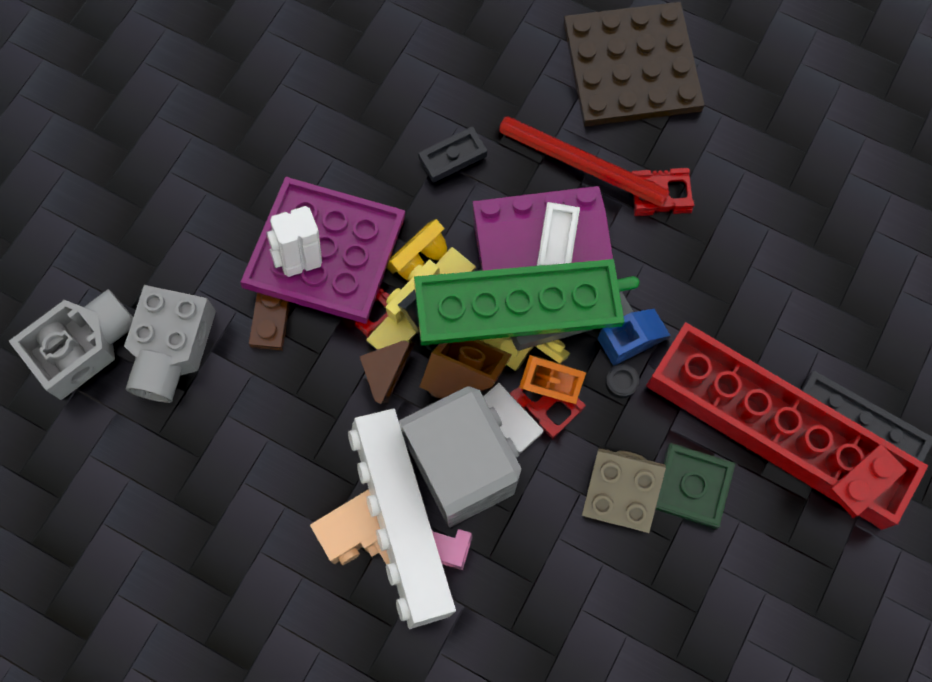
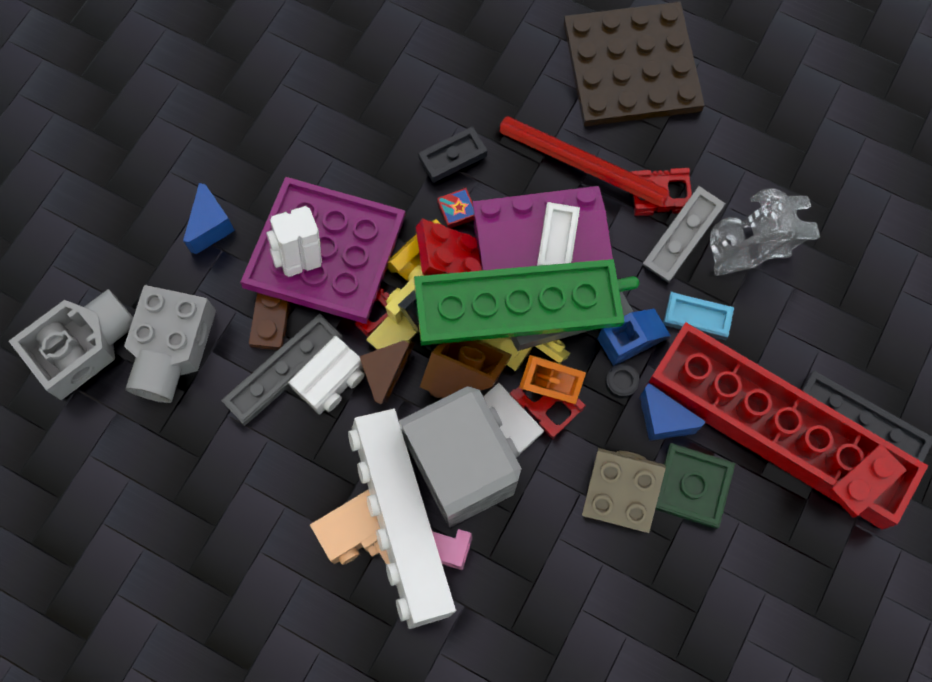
(206, 222): none -> blue slope
(274, 374): none -> dark grey tile
(328, 376): none -> white brick
(446, 249): none -> red plate
(456, 208): none -> tile
(665, 416): none -> blue slope
(683, 234): none -> light grey hinge
(704, 315): none -> medium azure tile
(774, 230): none -> clear piece

